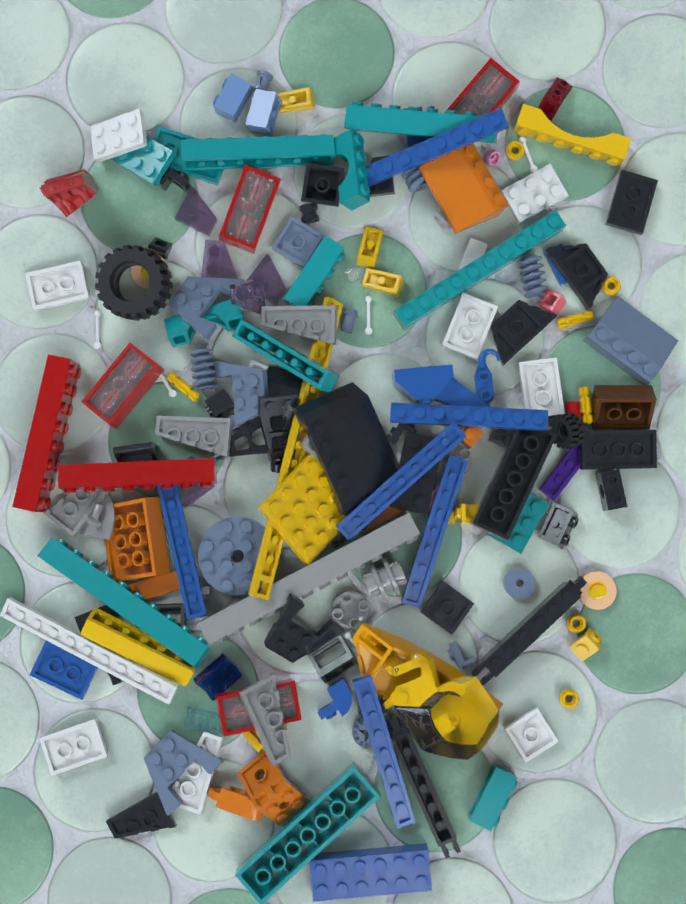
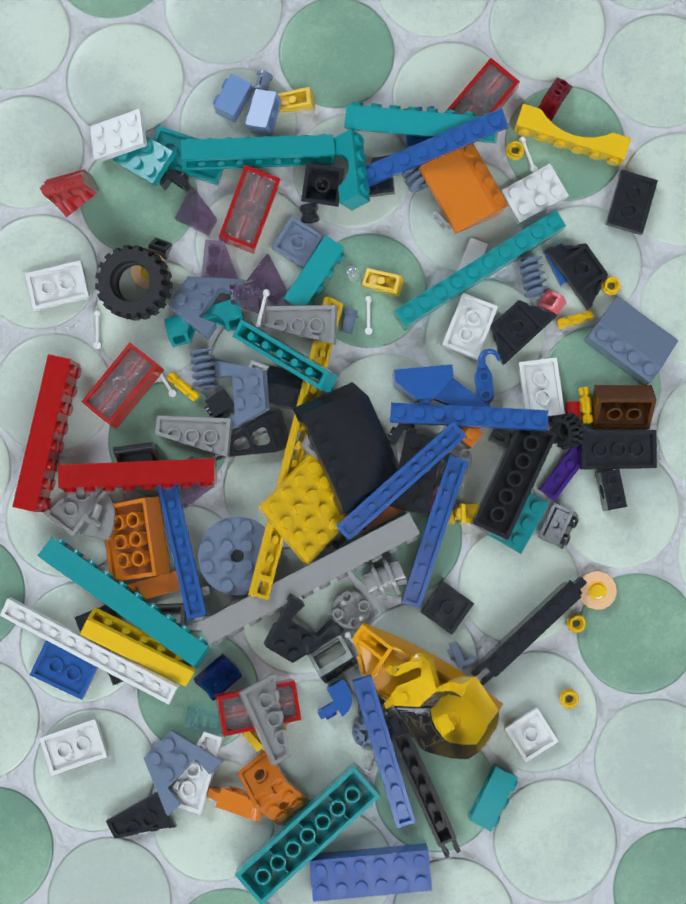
(266, 292): none -> white hinge
(274, 406): black plate -> none
(369, 247): yellow slope -> none
(492, 160): bright pink hinge -> none
(525, 589): sand blue piece -> none
(586, 644): yellow bracket -> none

